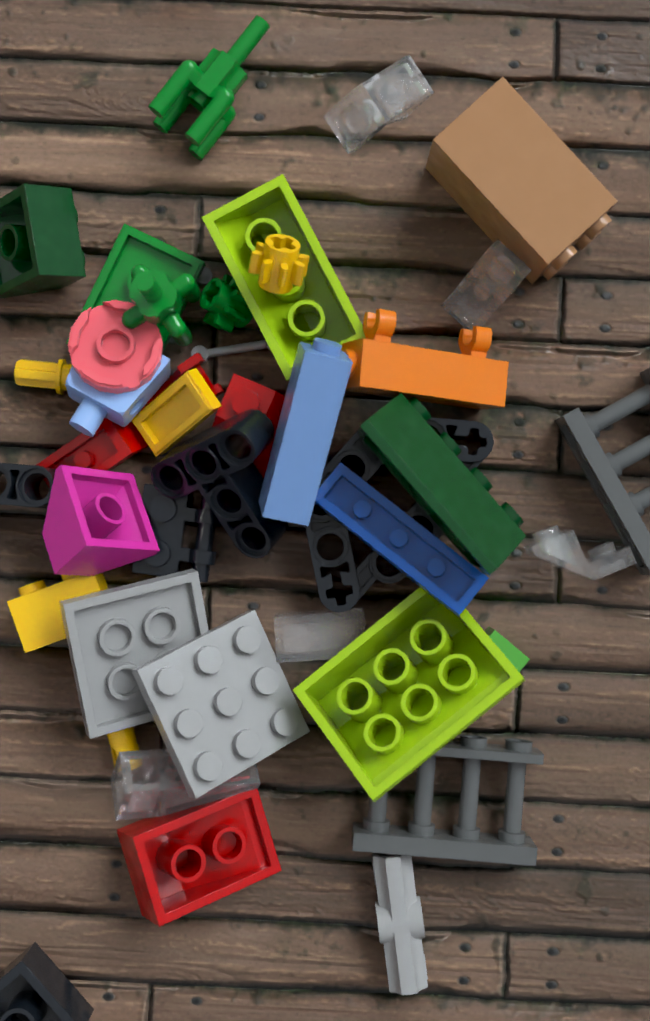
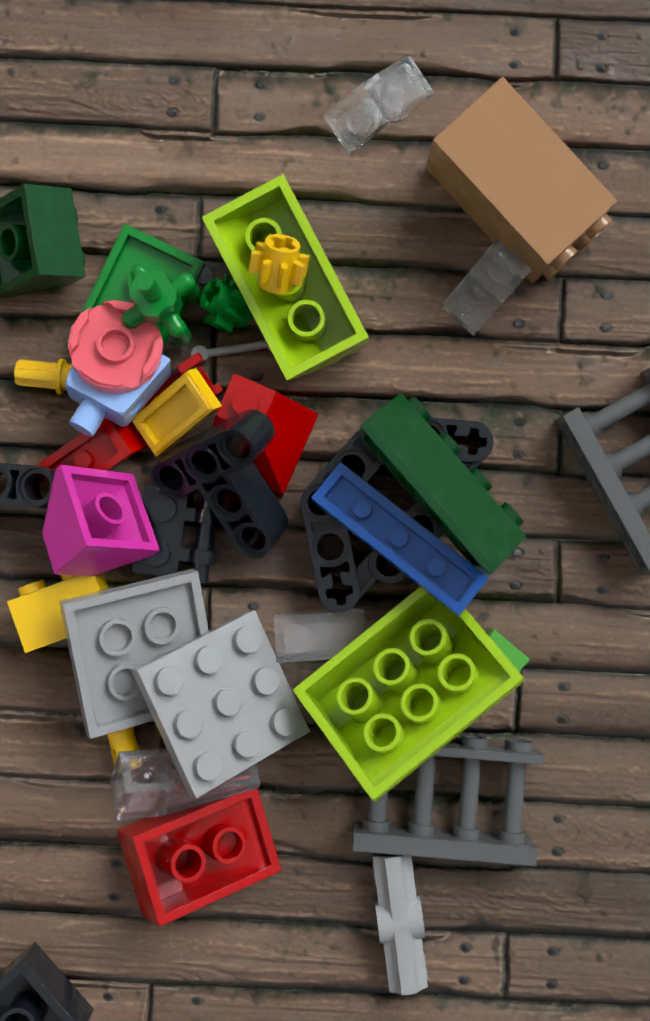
(208, 89): green plant -> none
(304, 431): medium blue brick -> none
(426, 373): orange brick -> none
(565, 552): clear slope -> none

